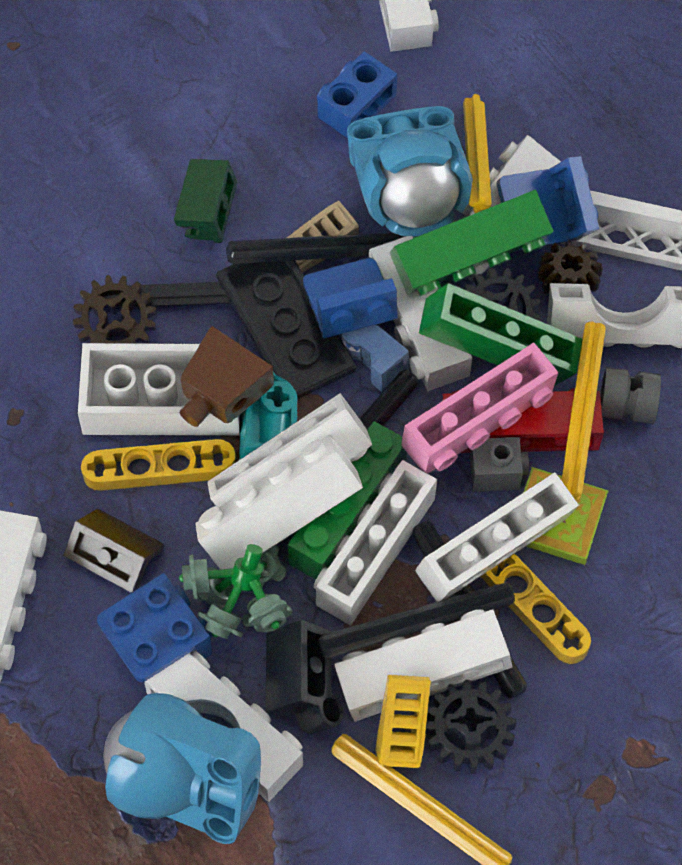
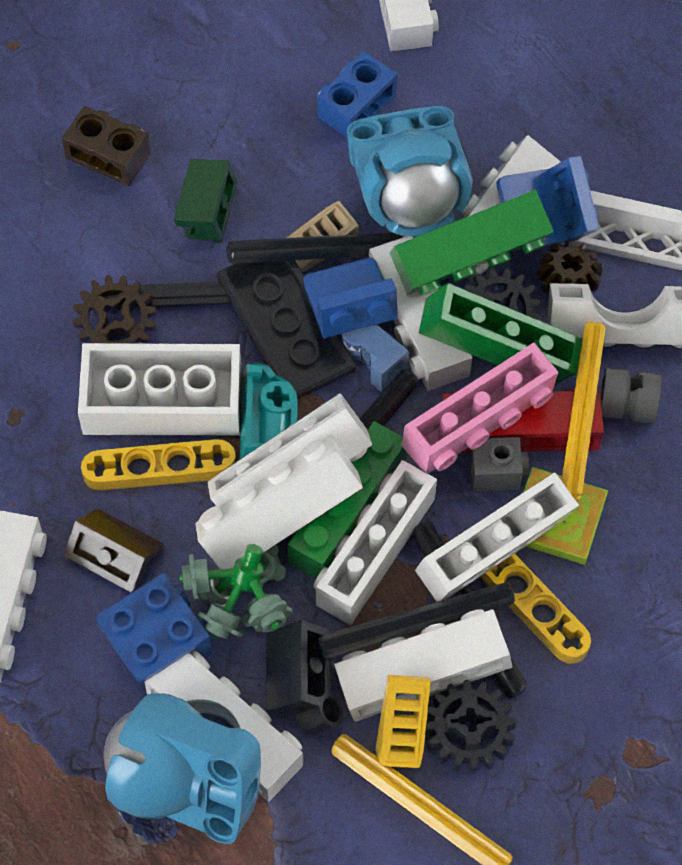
(104, 150): none -> dark brown brick
(222, 379): reddish brown torso -> none
(477, 152): yellow axle -> none

